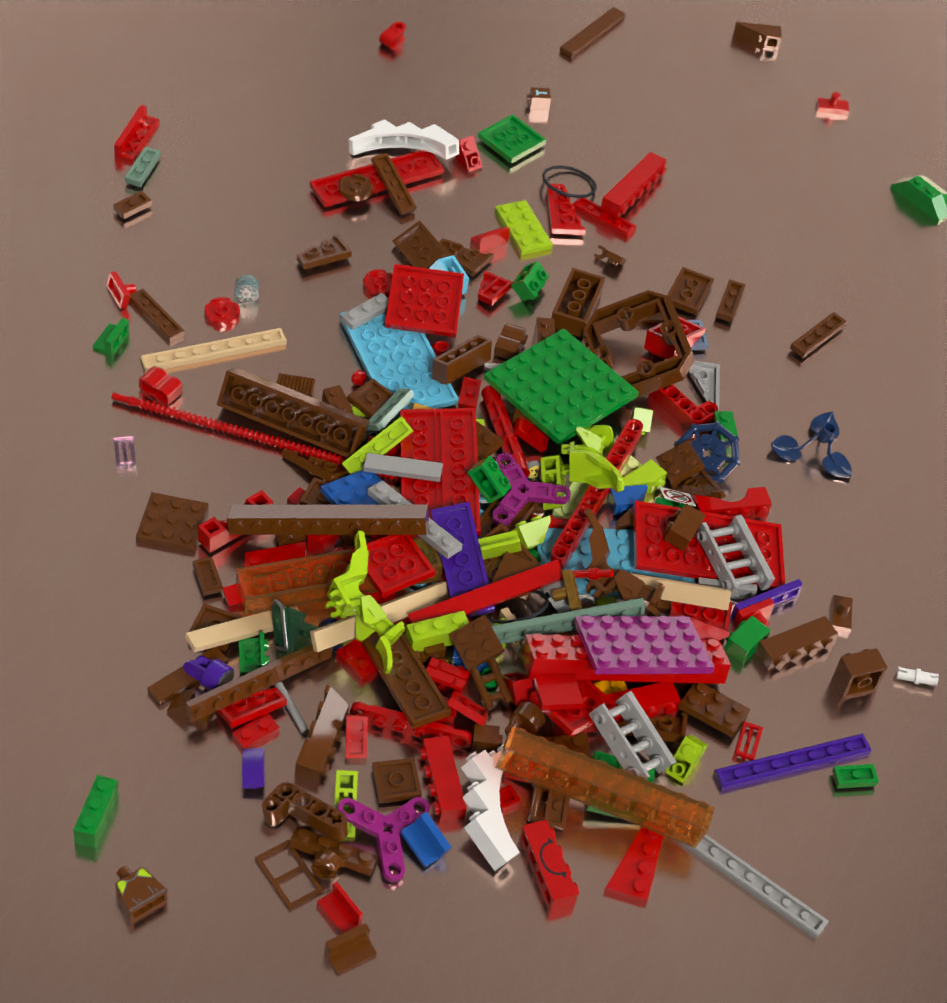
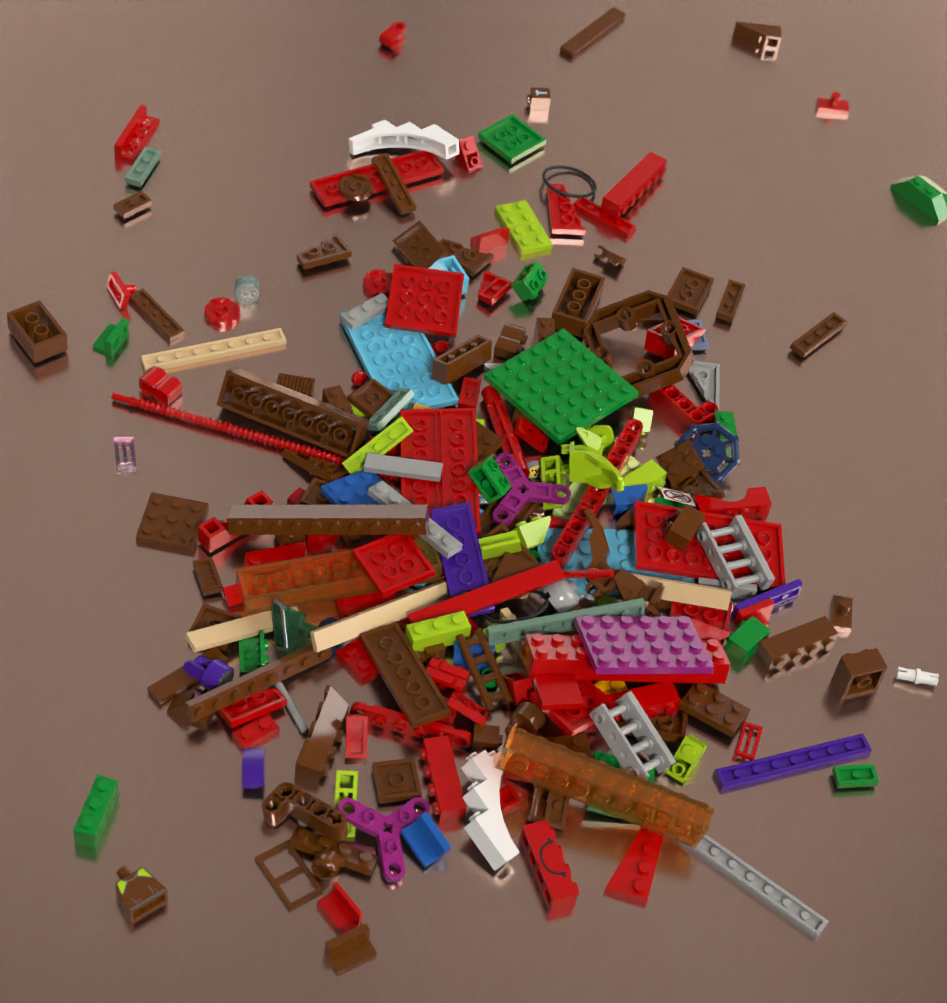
(37, 331): none -> reddish brown brick
(369, 617): lime piece -> none
(477, 642): reddish brown plate -> none
(569, 592): pearl gold tile -> none
(825, 430): dark blue plant -> none

